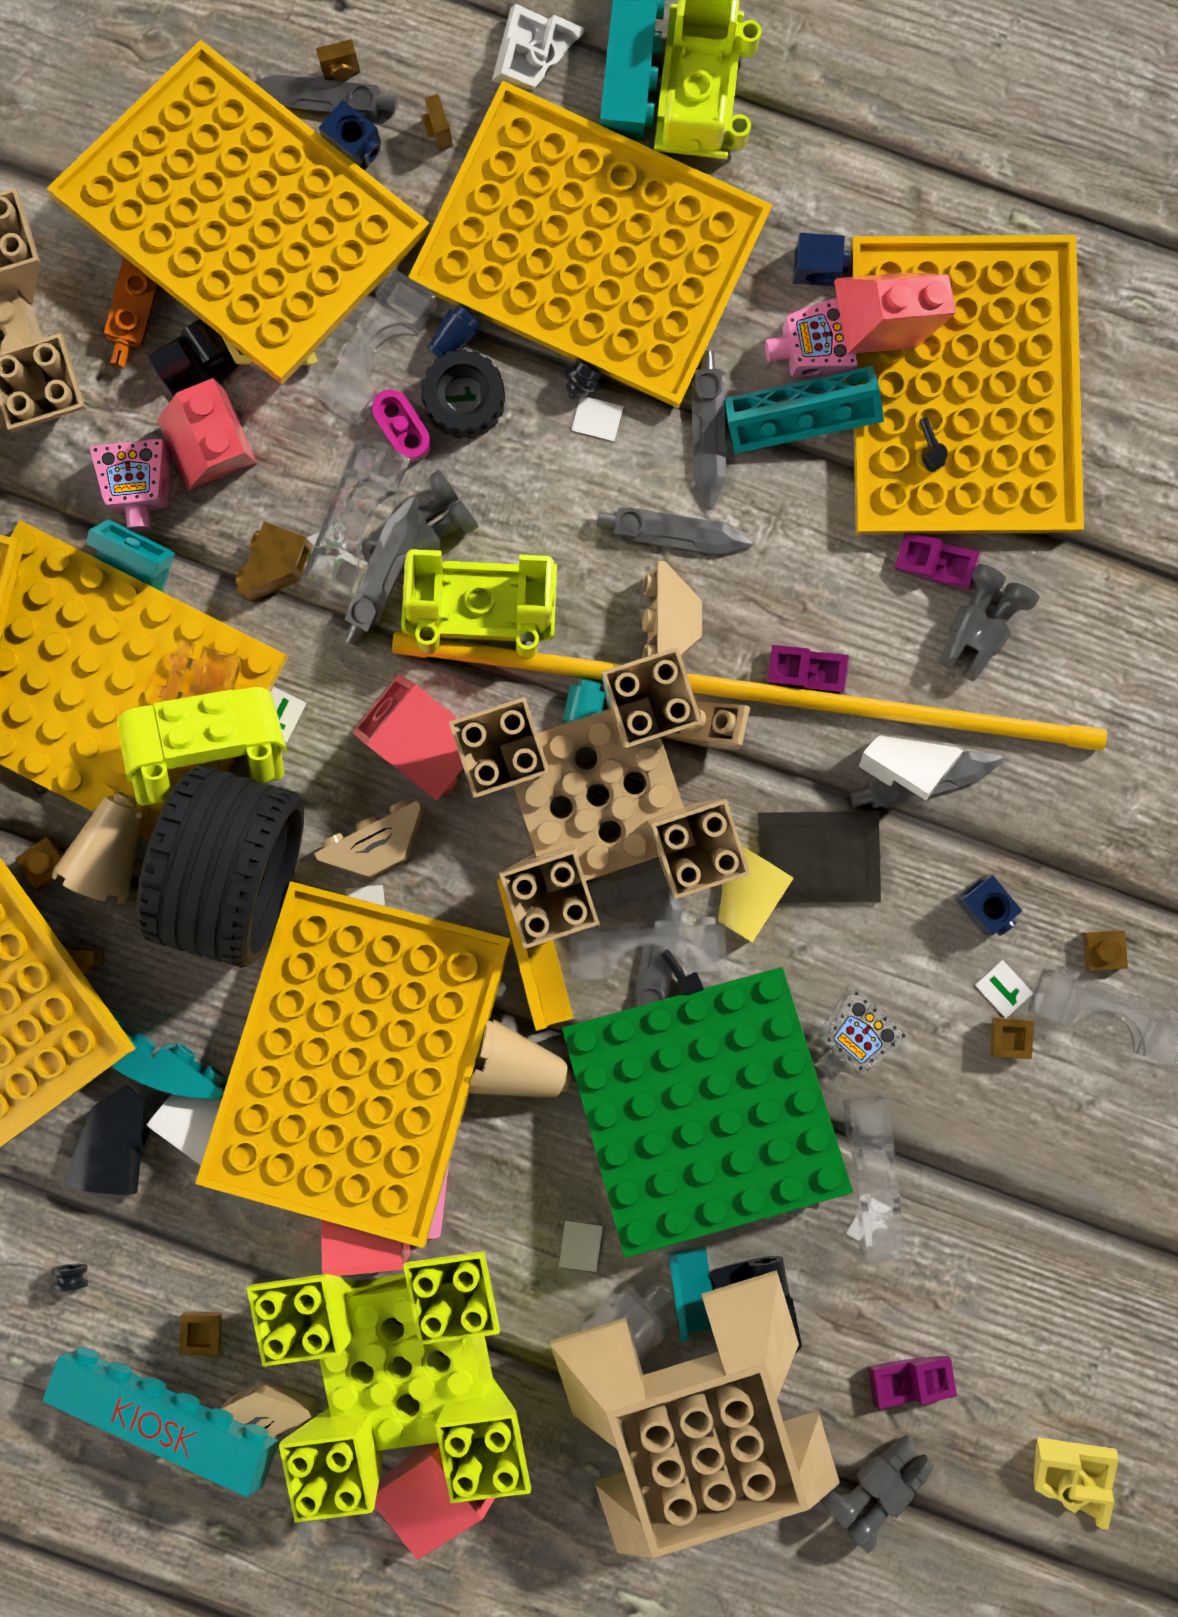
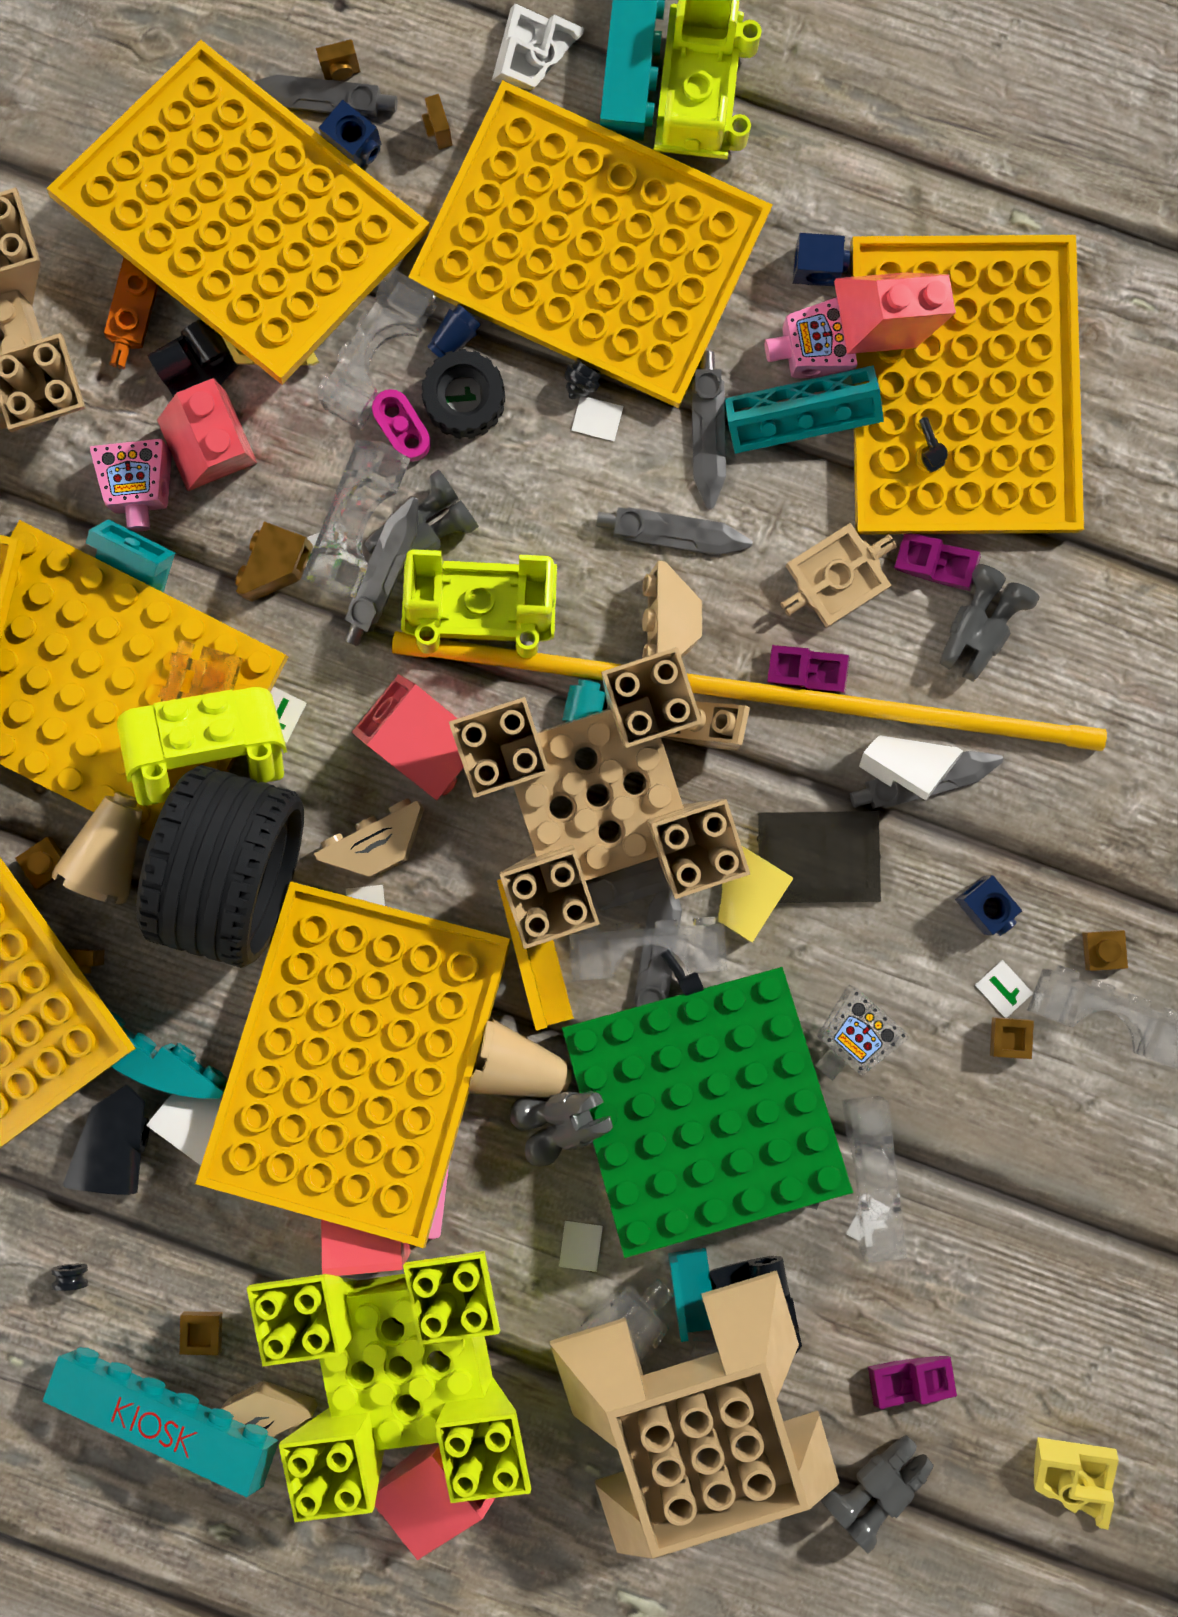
(572, 1120): none -> dark grey piece
(838, 575): none -> tan plate

